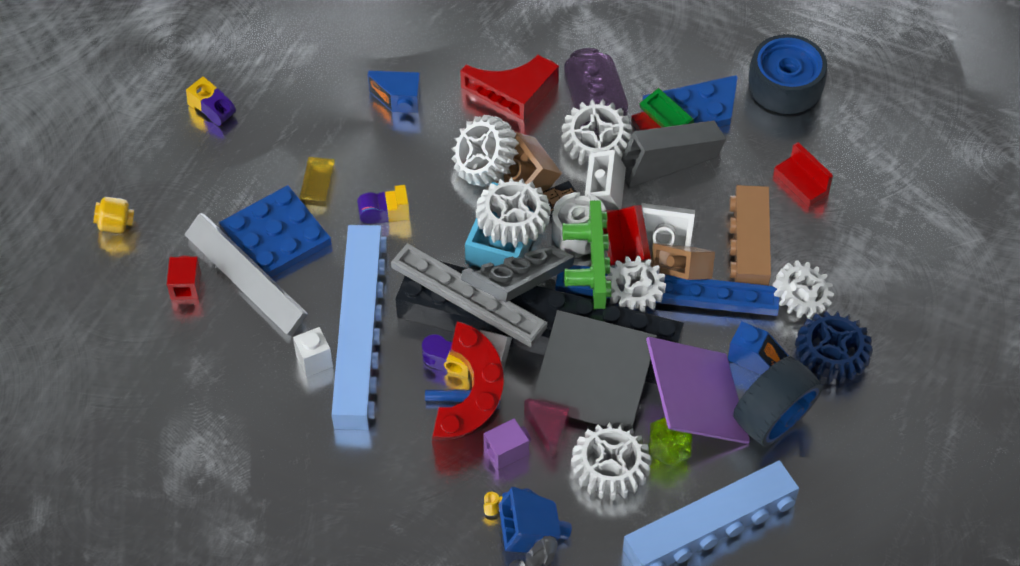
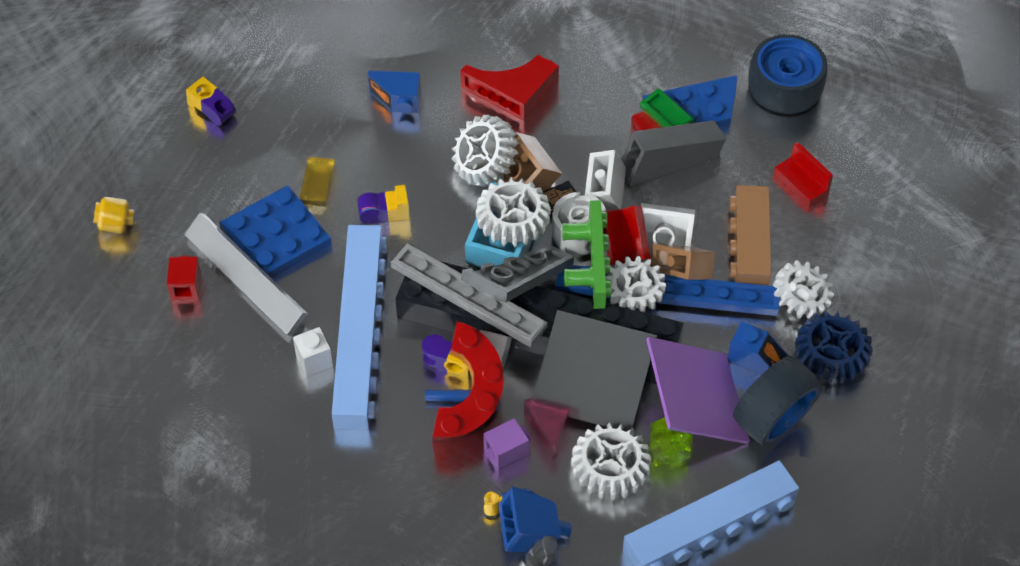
(576, 138): white gear -> none
(594, 77): clear purple tile -> none

